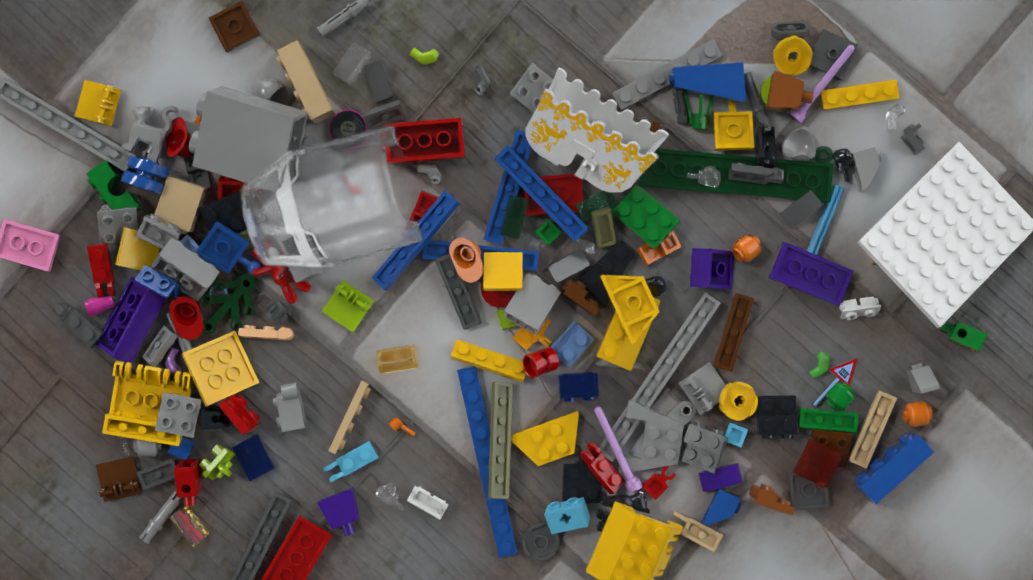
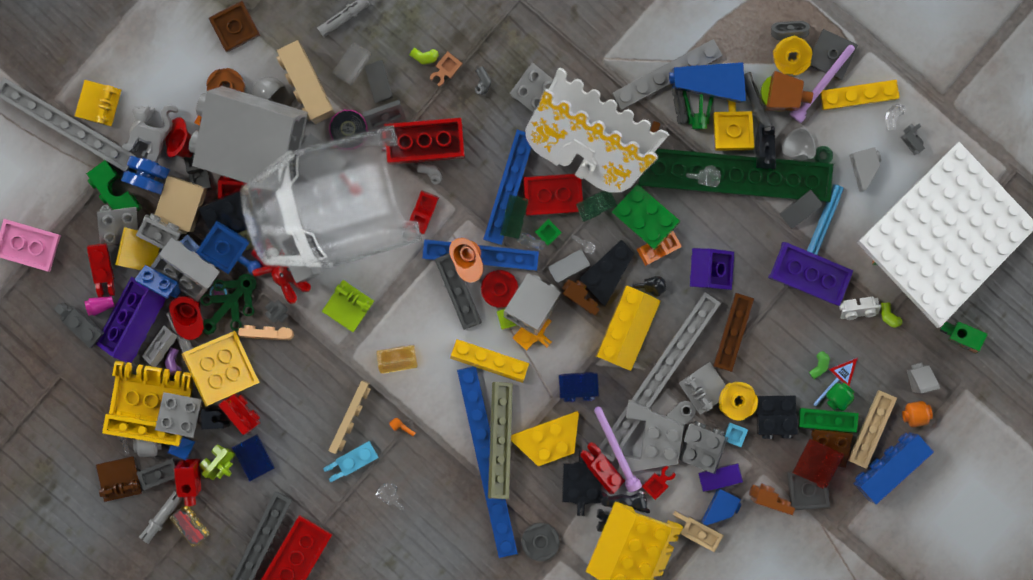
(226, 76): none -> dark orange plate
(290, 408): light grey hinge -> none
(341, 510): dark purple torso -> none
(428, 226): blue plate -> none
(429, 504): white hinge -> none
(447, 67): none -> nougat plate
(503, 271): yellow tile -> none
(540, 362): red wheel -> none
(541, 193): blue plate -> none
(567, 515): medium azure brick -> none
(572, 343): medium blue plate -> none
(603, 227): olive tile -> none
(632, 303): yellow wing -> none
(746, 248): orange head -> none
(755, 174): dark grey hinge -> none
(843, 161): black piece -> none
(888, 317): none -> lime arm

